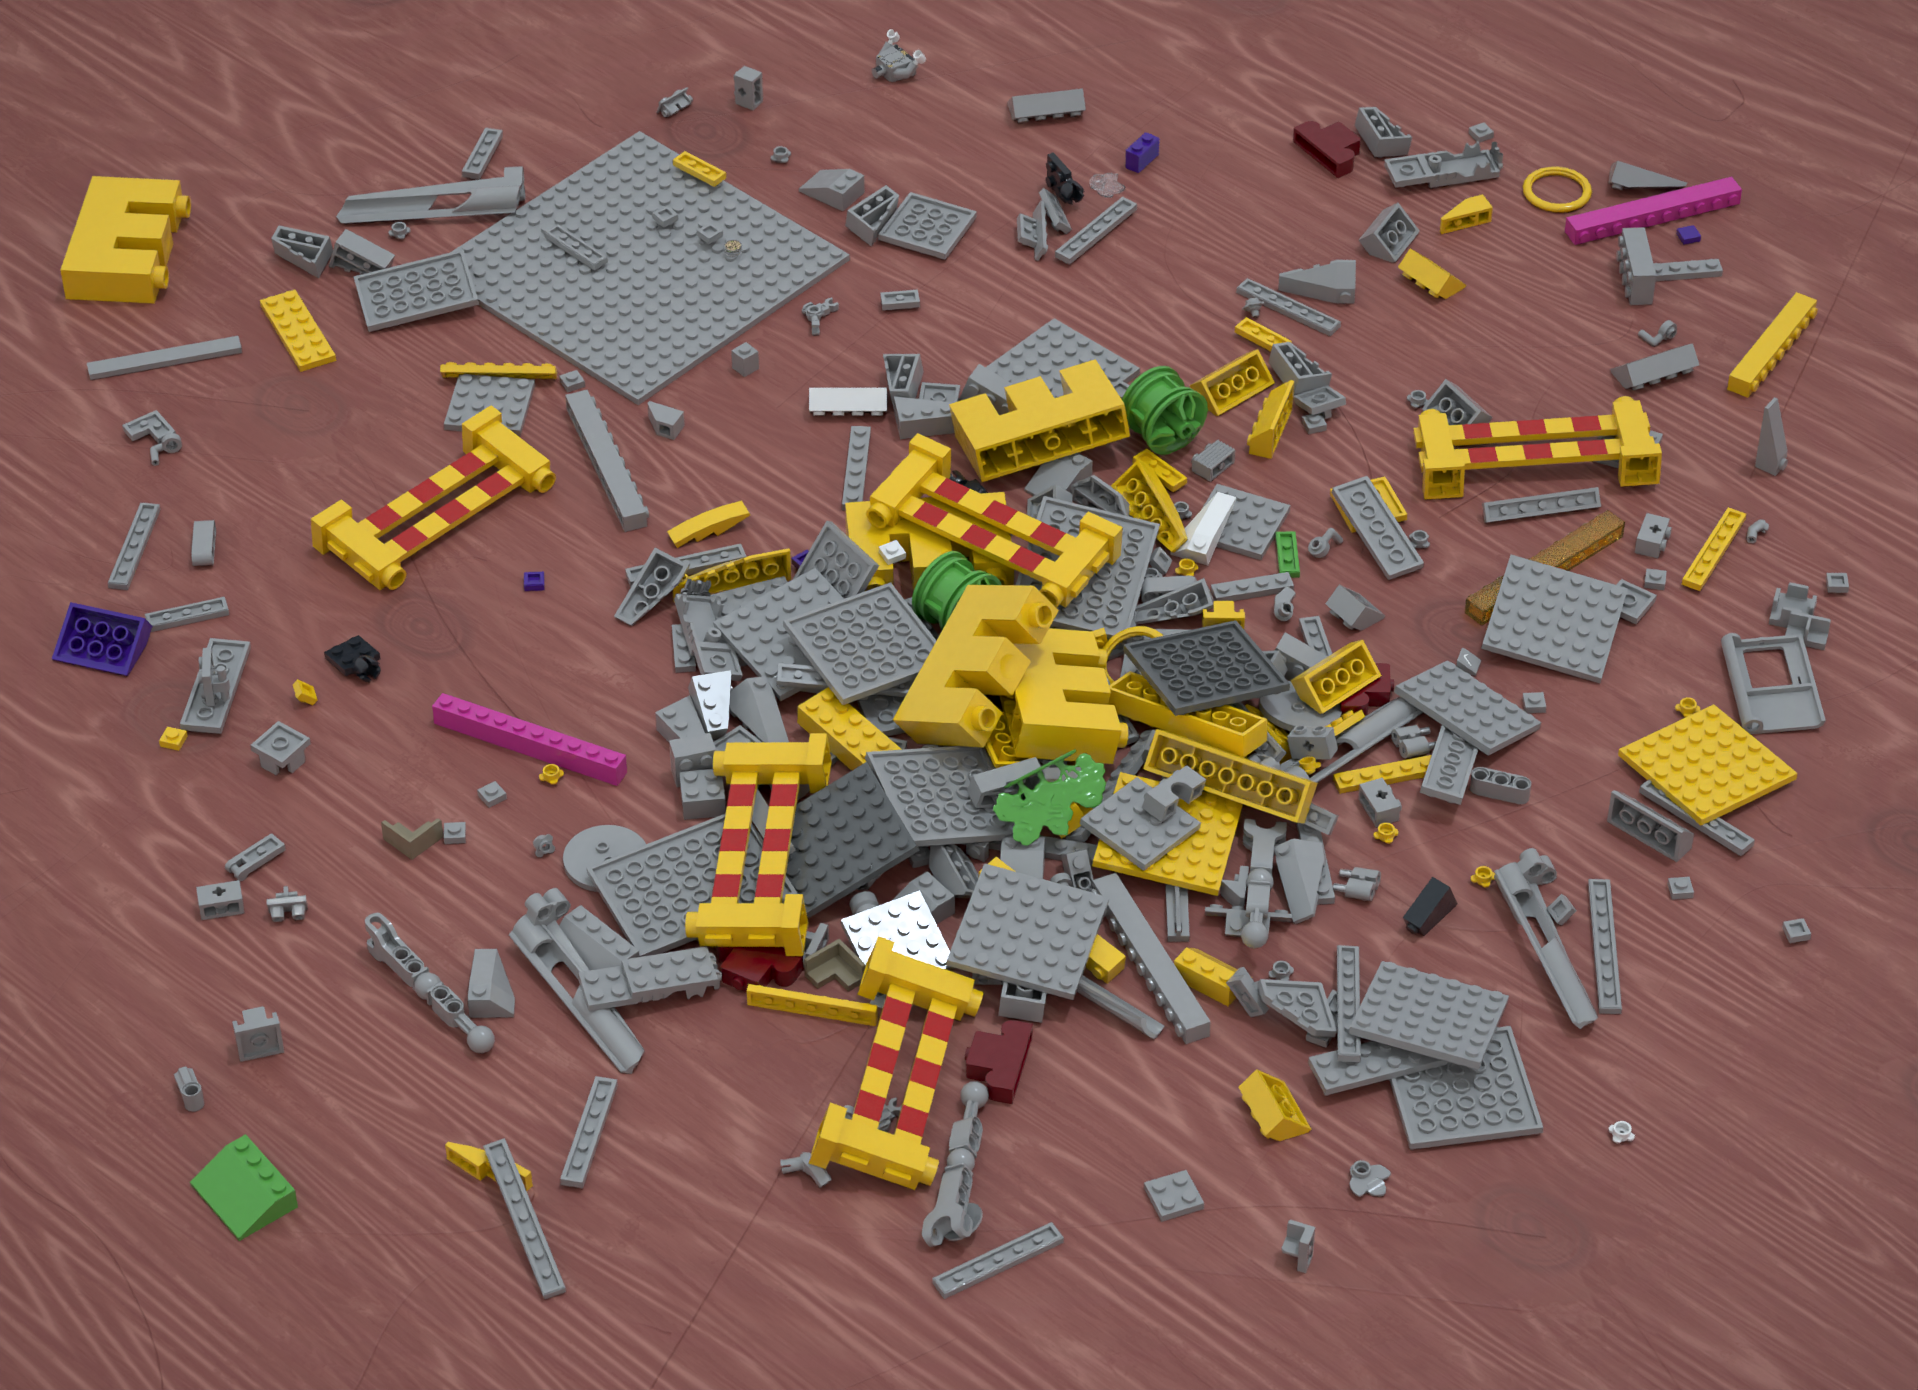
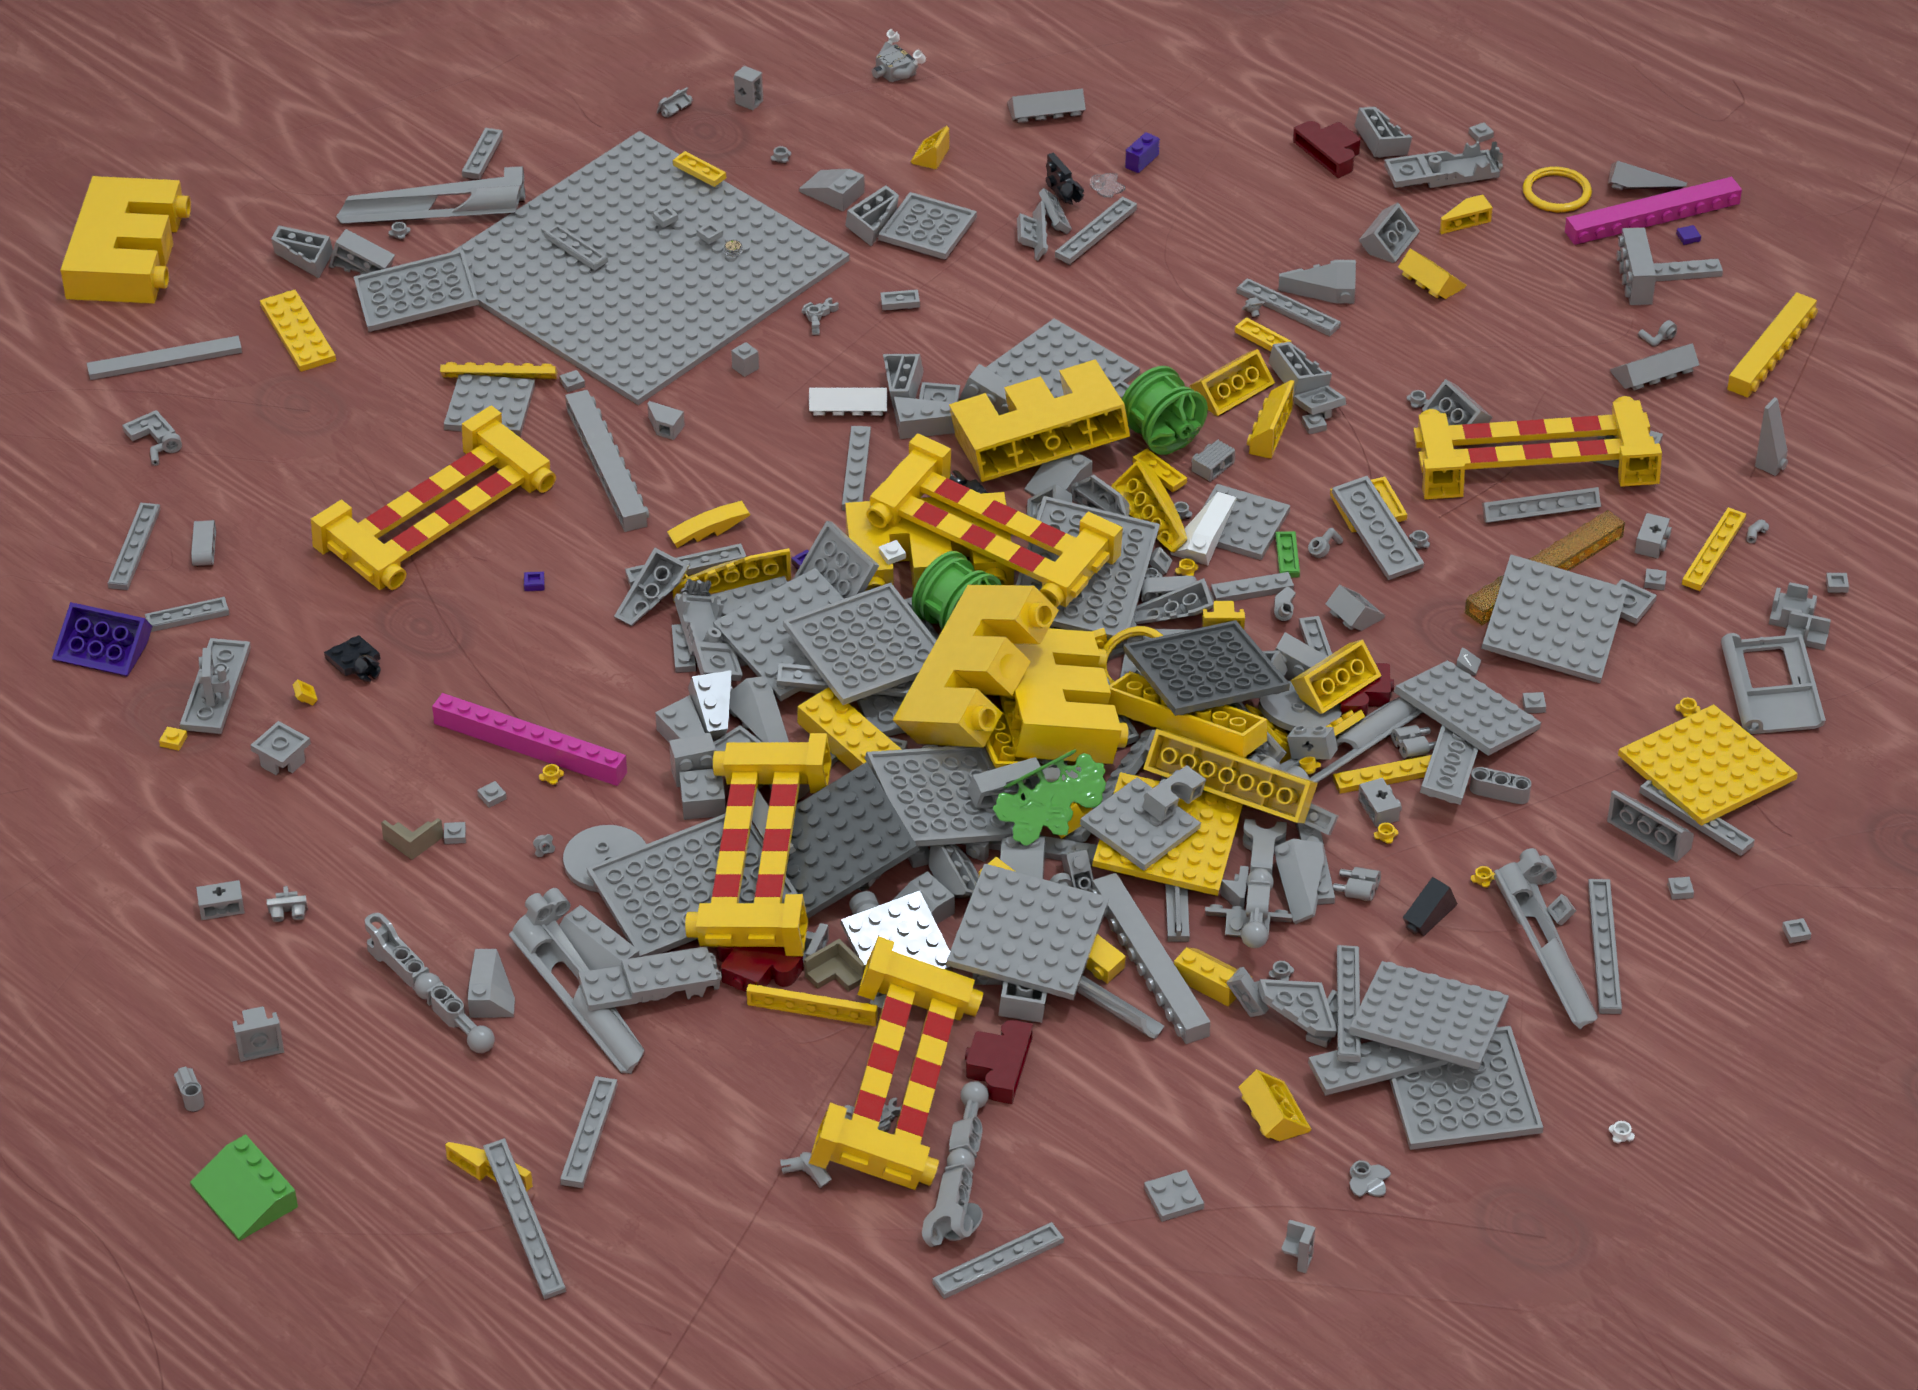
(255, 856): light grey plate -> none
(932, 149): none -> yellow slope

